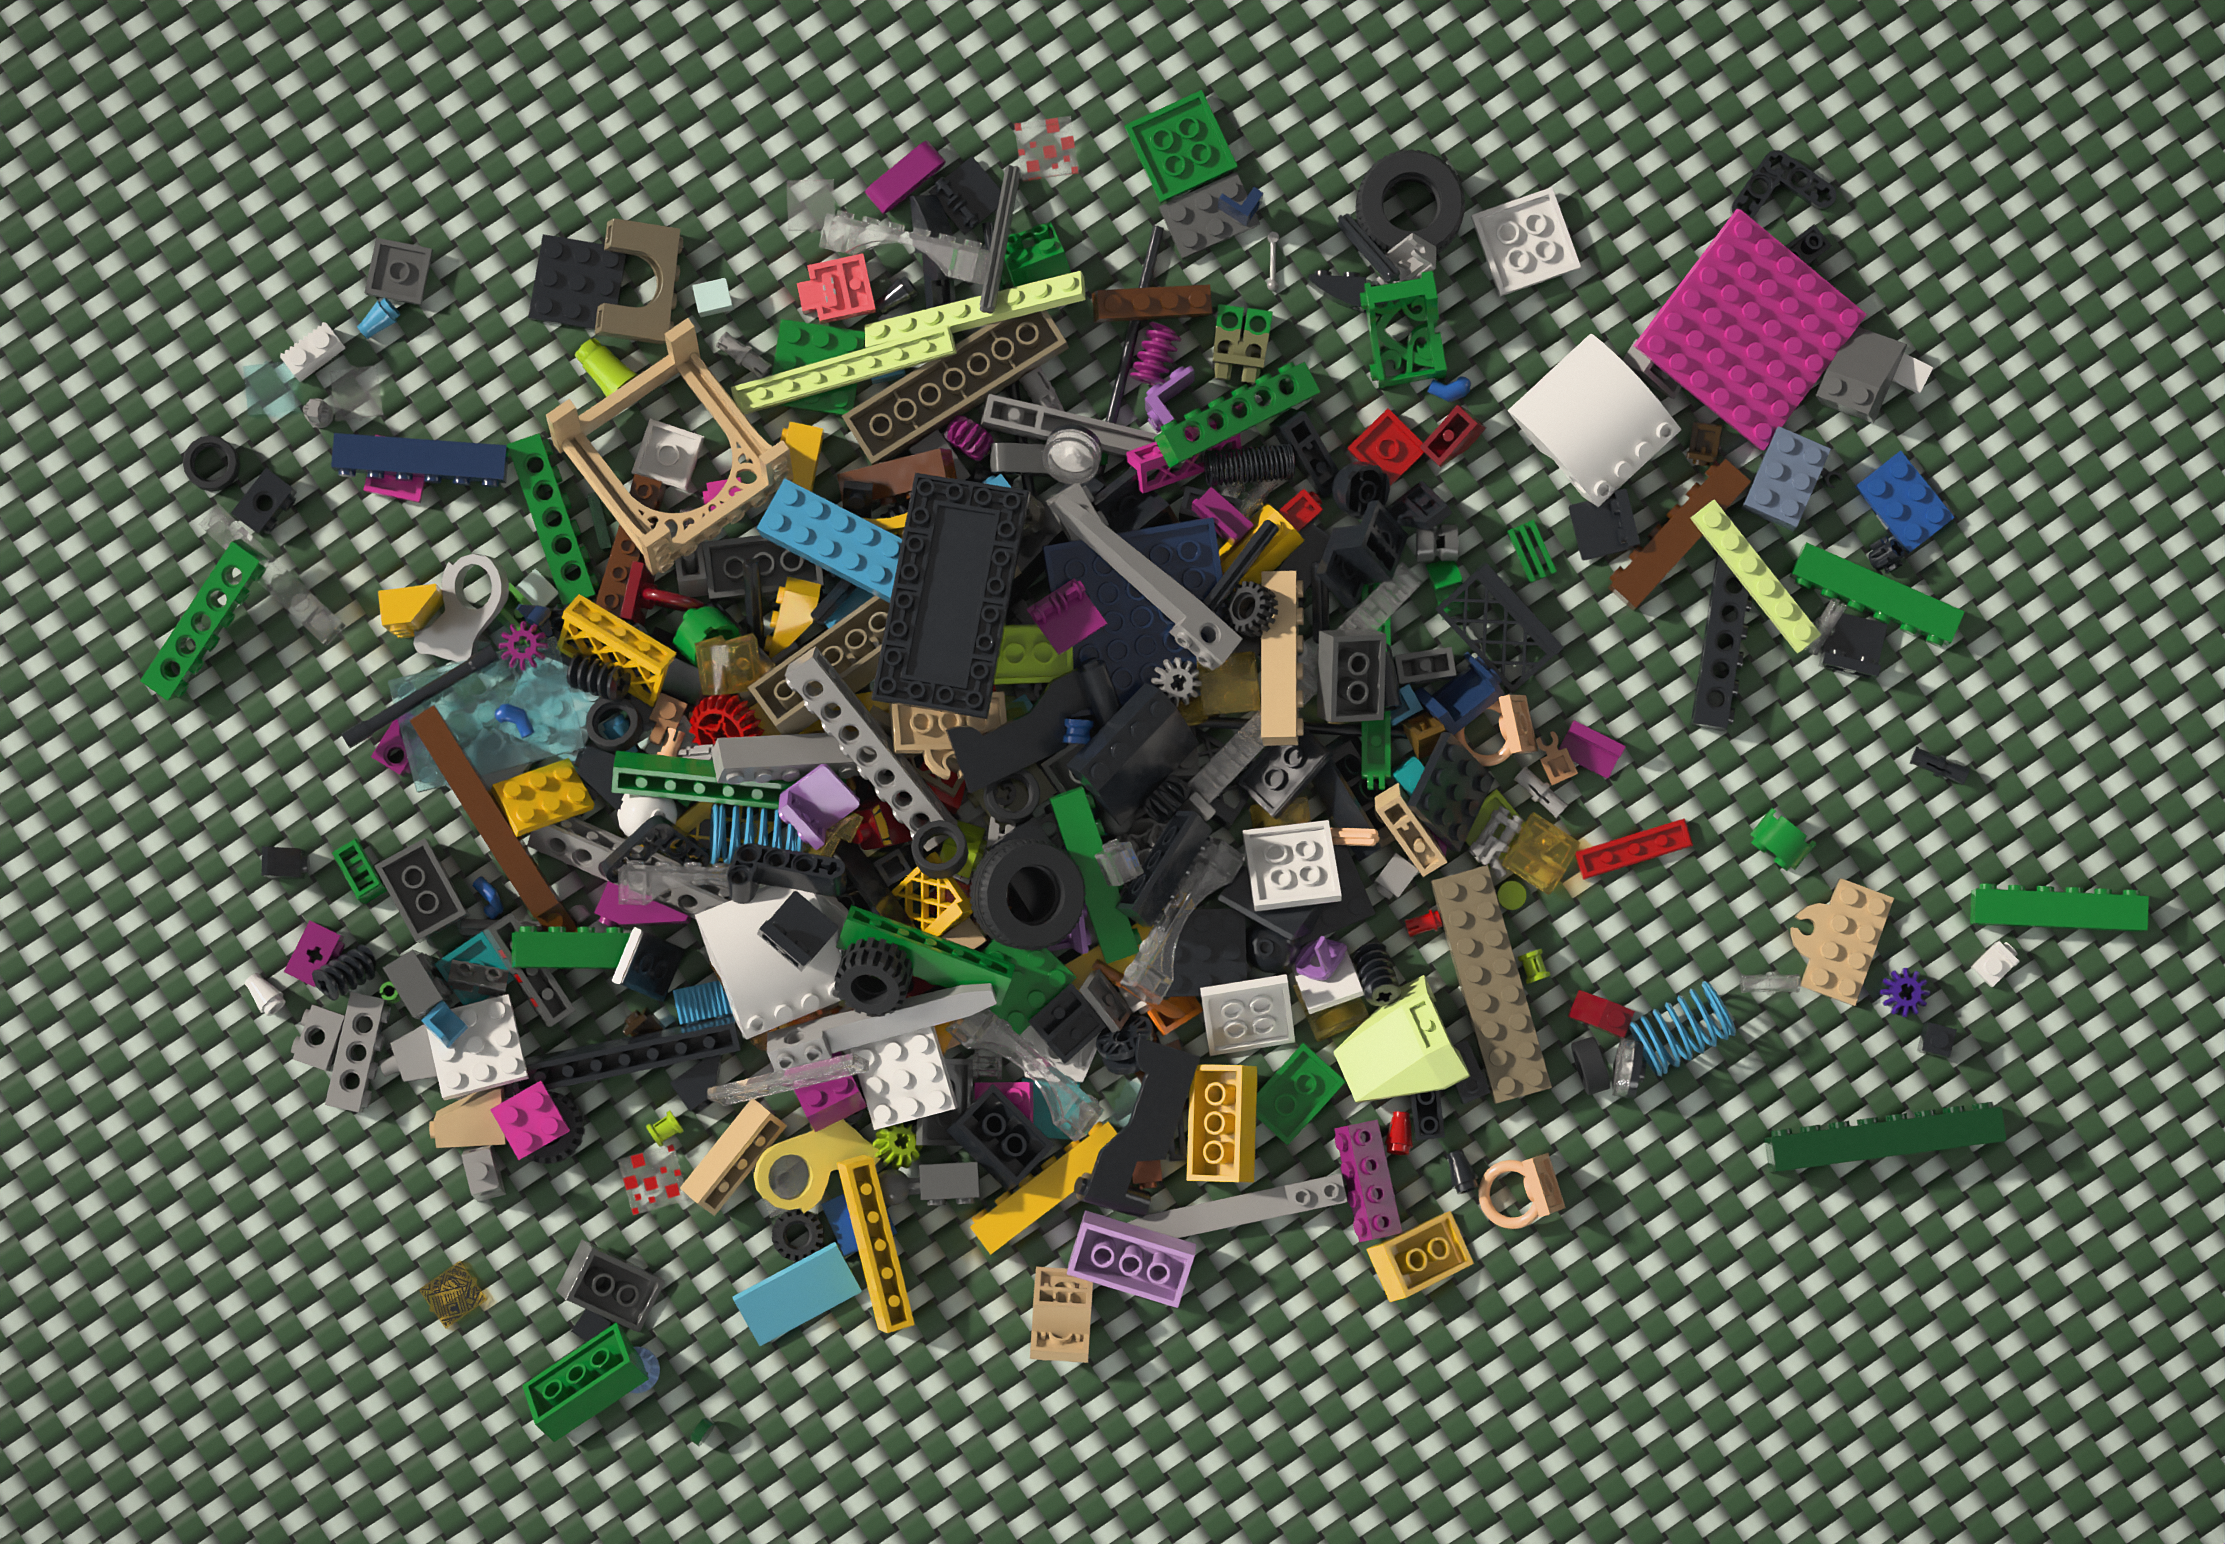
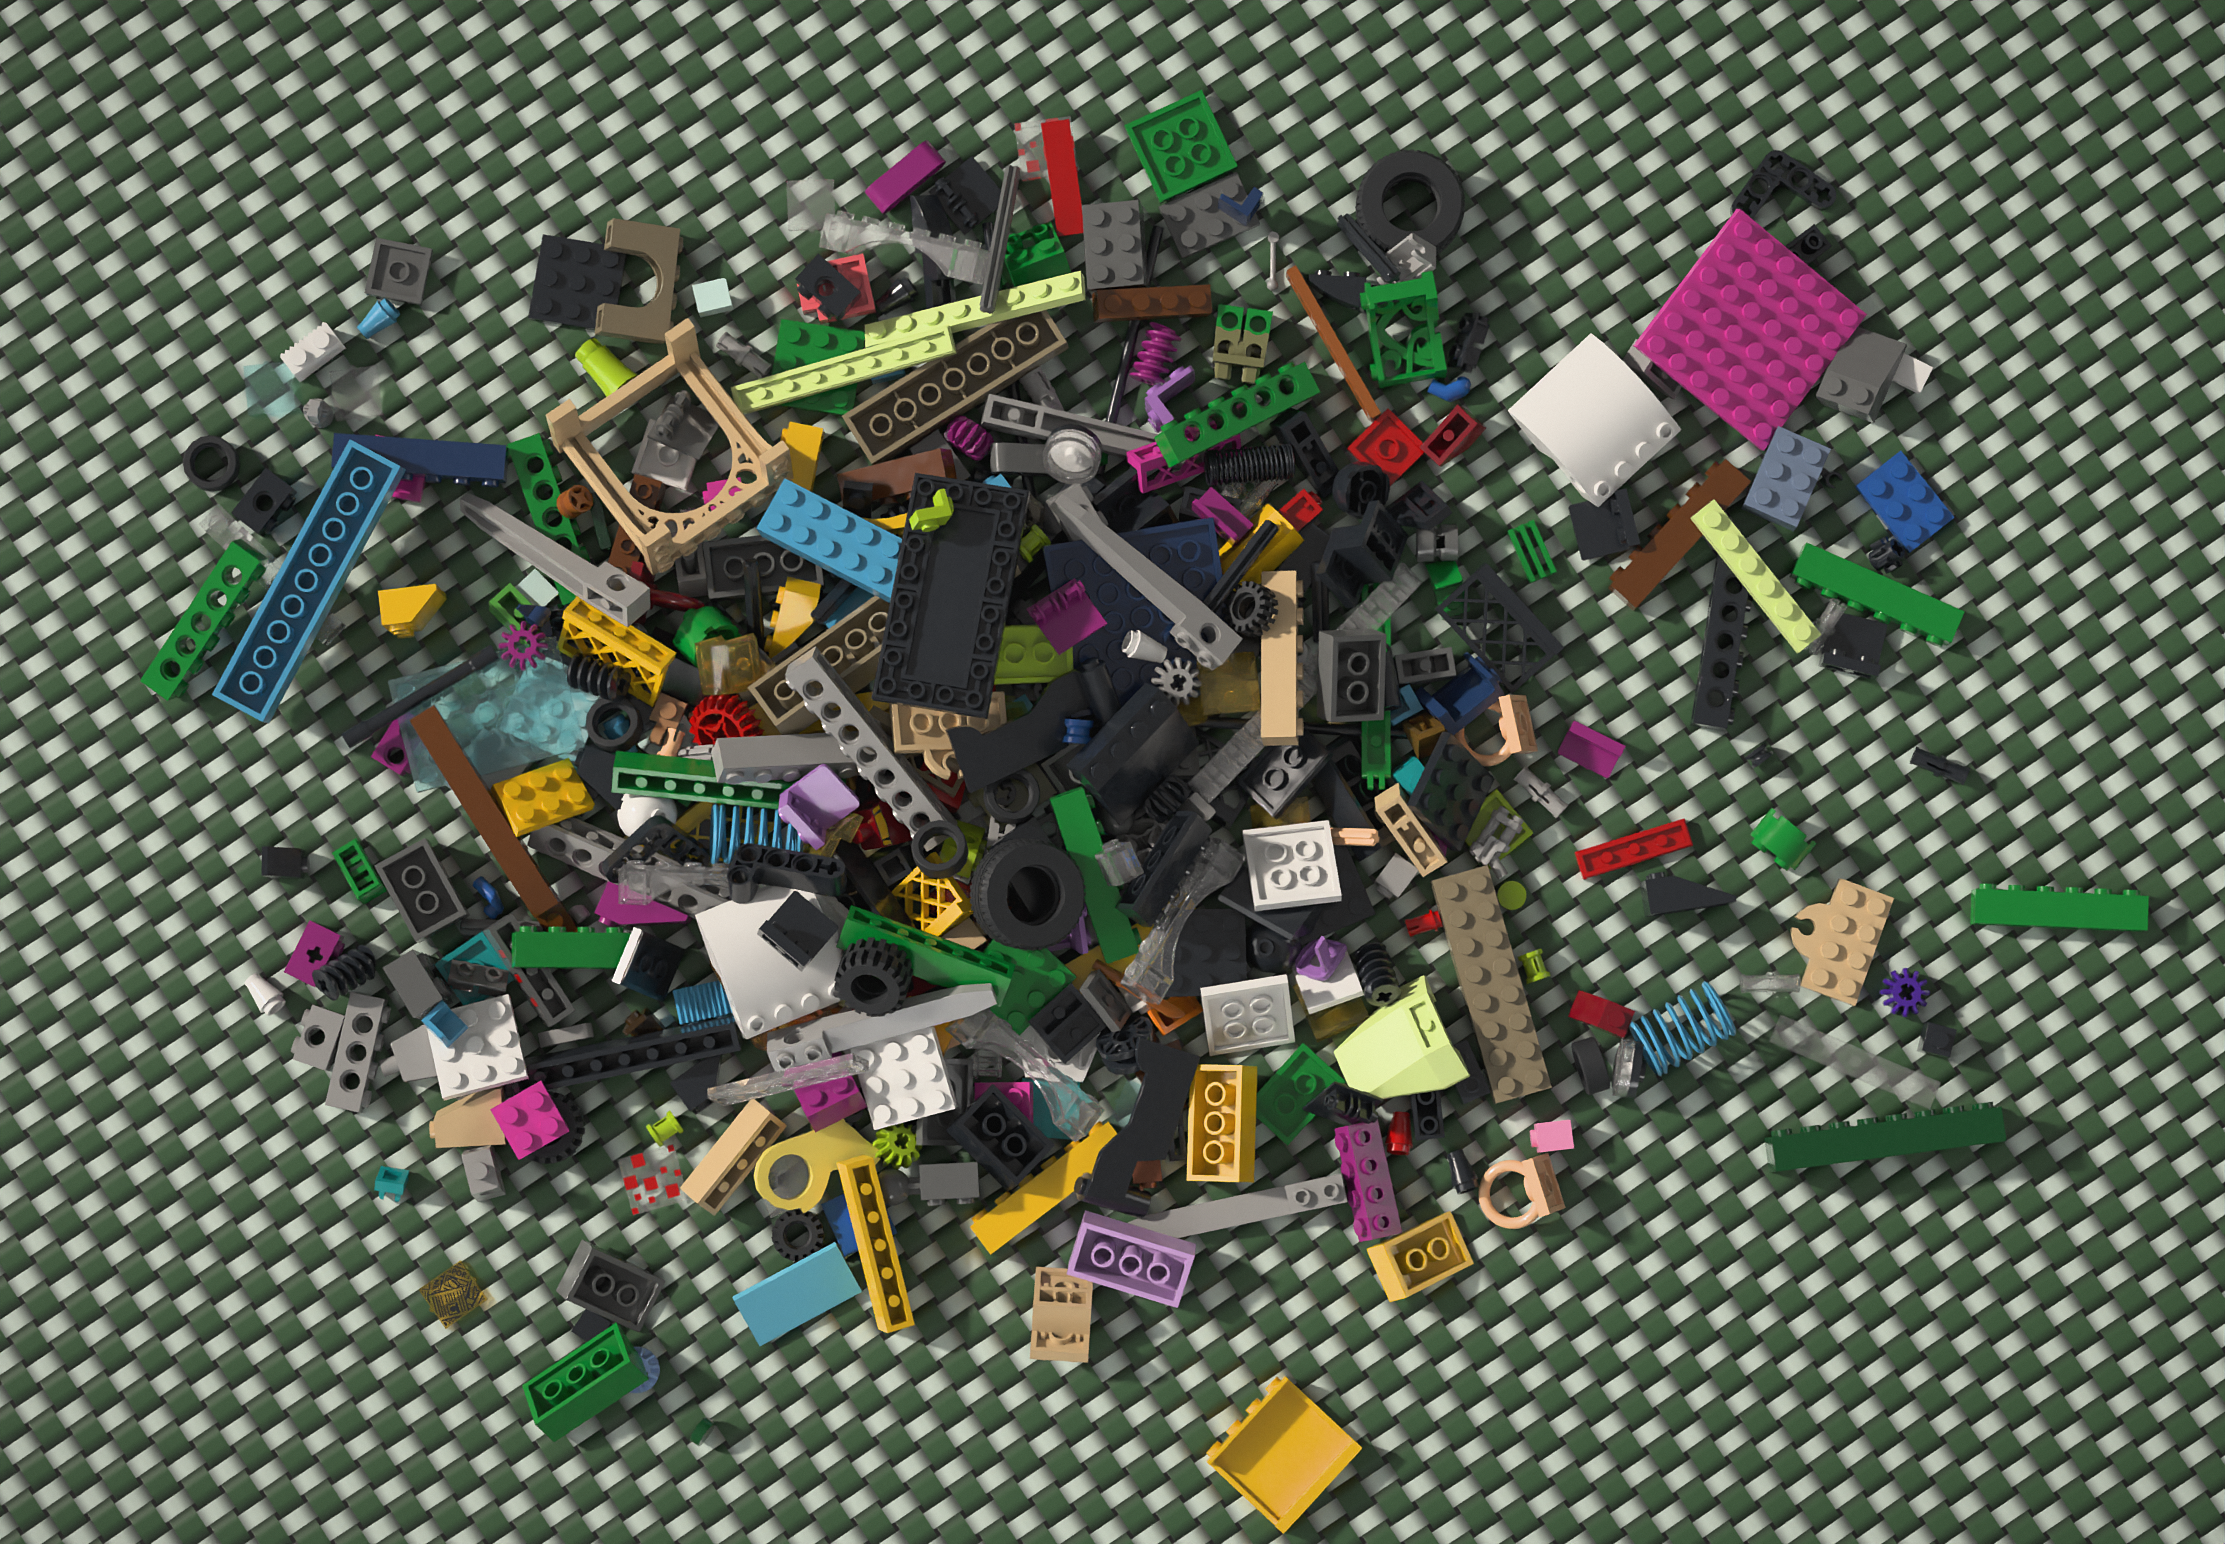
(309, 582): none -> dark azure brick
(391, 1181): none -> teal tile
(395, 998): bright green pin -> none
(459, 629): light grey animal -> none
(515, 715): blue arm -> none
(565, 1035): none -> light grey beam
(580, 504): none -> dark orange wheel
(601, 587): none -> light grey piece
(684, 426): none -> dark grey hinge
(819, 273): none -> black brick
(931, 518): none -> lime bracket
(1033, 543): none -> lime bush
(1063, 177): none -> red tile
(1115, 246): none -> dark grey brick
(1142, 647): none -> white cone
(1282, 1453): none -> yellow panel
(1332, 343): none -> dark orange tile
(1344, 1105): none -> black hinge
(1471, 329): none -> black hinge
(1525, 241): white plate -> none
(1541, 853): clear yellow slope -> none
(1552, 1136): none -> bright pink brick
(1557, 763): medium nougat plate -> none
(1674, 894): none -> black slope
(1704, 443): dark brown bracket -> none
(1759, 755): none -> black bush
(1854, 1062): none -> clear tile
(1995, 962): white bracket -> none

